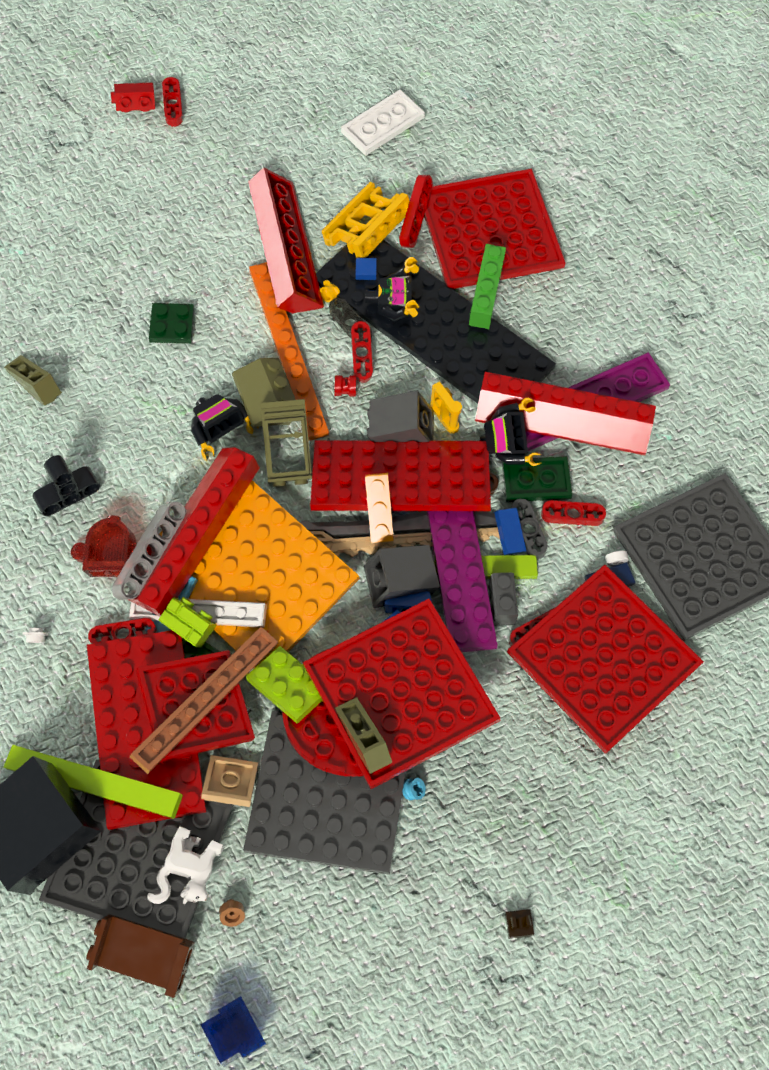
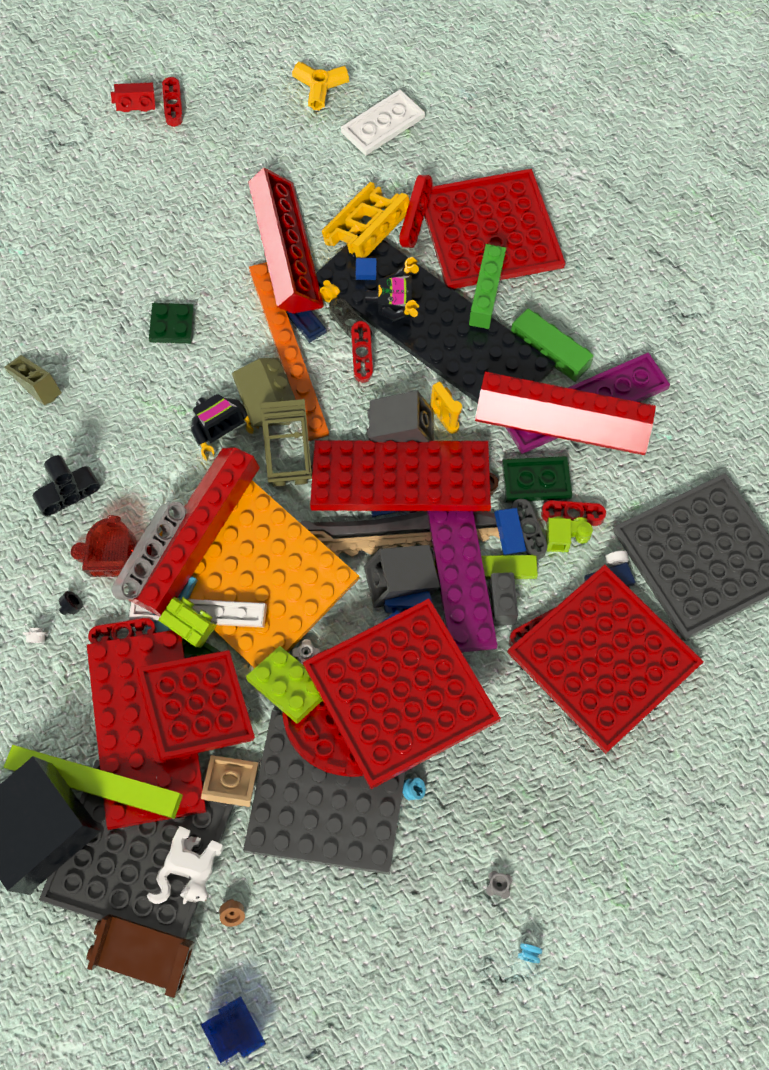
(70, 603): none -> black tile
(203, 700): nougat plate -> none
(305, 646): none -> white plate
(307, 324): none -> dark blue tile
(319, 82): none -> yellow piece
(345, 385): red wheel -> none
(364, 735): olive slope -> none
(379, 507): plate -> none
(505, 881): none -> light grey plate
(507, 435): black torso -> none
(519, 924): dark brown tile -> none
(530, 953): none -> medium azure bush
(546, 338): none -> bright green brick
(561, 530): none -> lime brick

